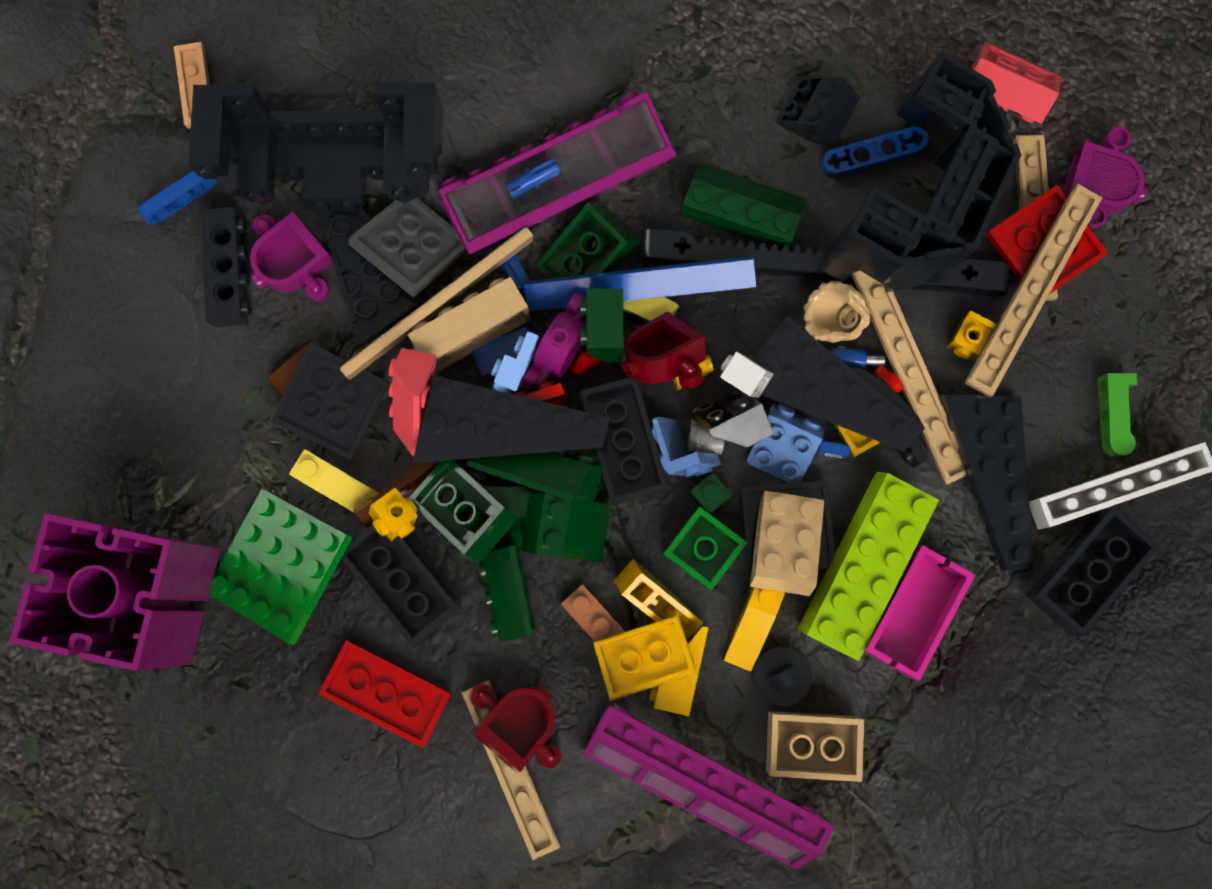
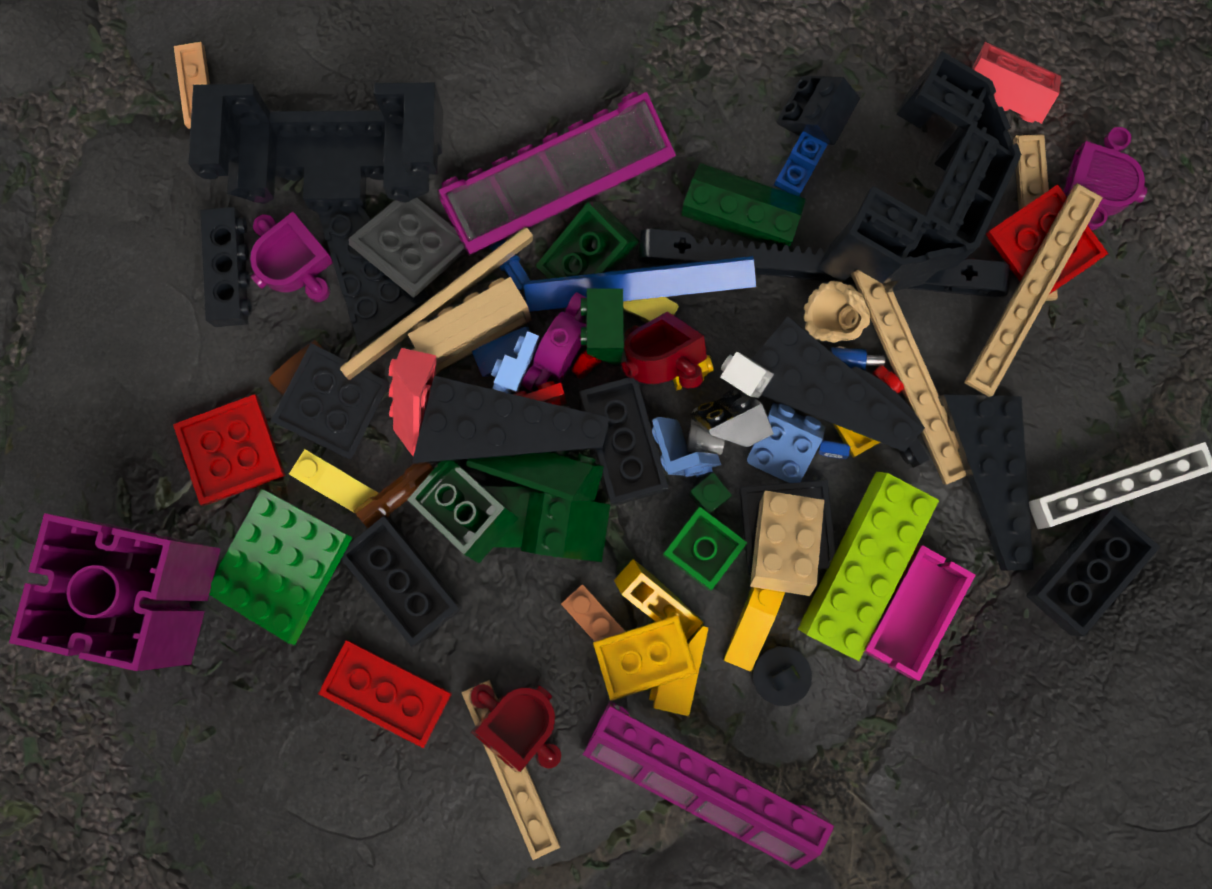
(174, 197): blue beam -> none
(229, 450): none -> red plate
(393, 515): yellow brick -> none
(507, 594): dark green slope -> none
(533, 178): blue axle -> none
(800, 164): none -> blue slope
(815, 746): tan brick -> none
(874, 152): blue beam -> none
(975, 325): yellow brick -> none
(1115, 413): bright green leg -> none

